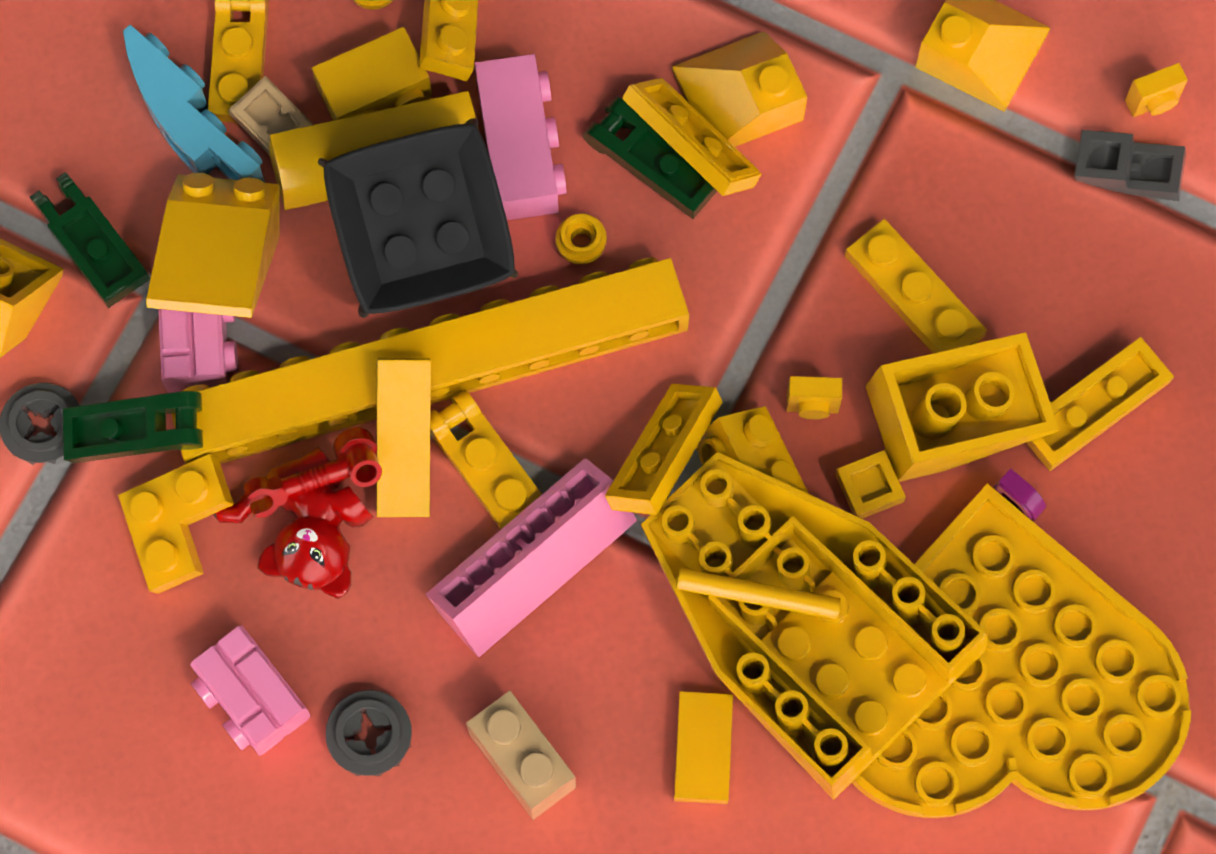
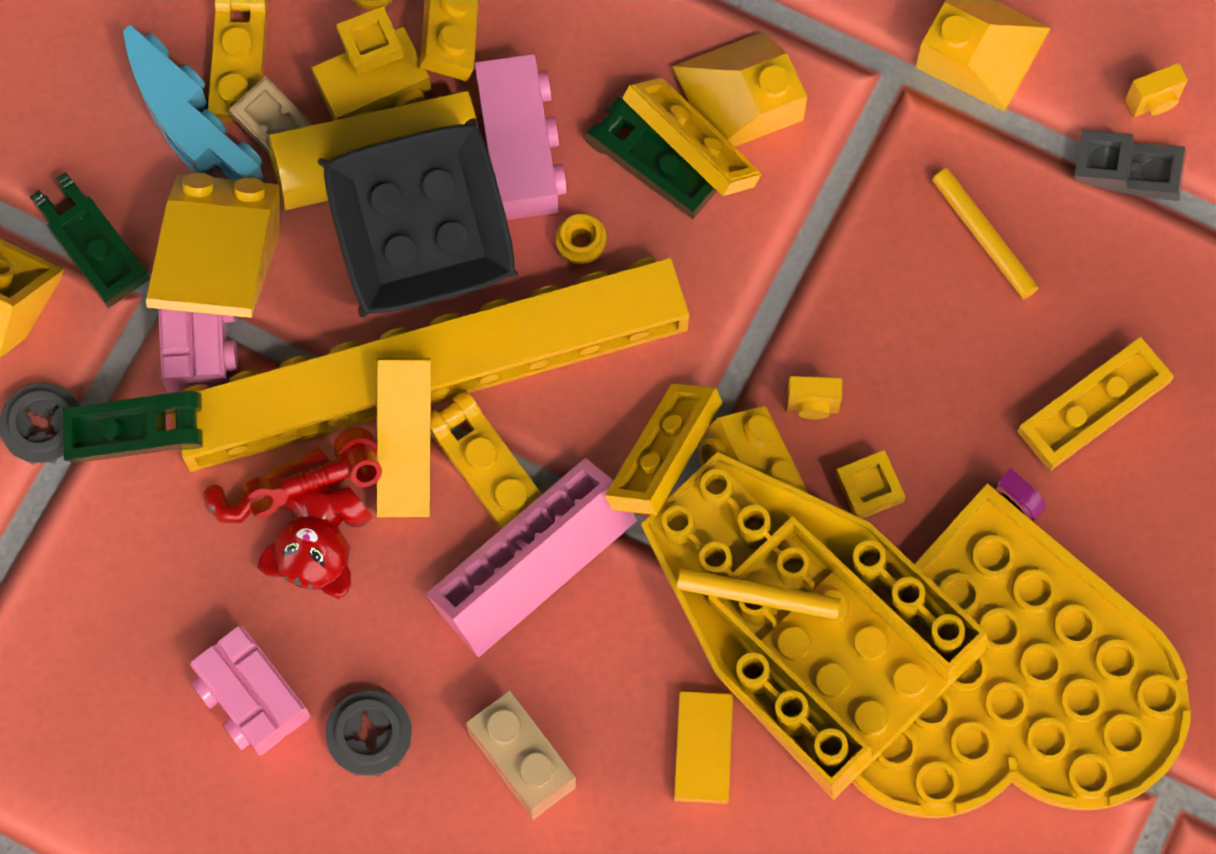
(160, 518): yellow plate -> none
(370, 40): none -> yellow plate
(913, 290): yellow plate -> none
(959, 405): yellow slope -> none
(985, 233): none -> yellow bar

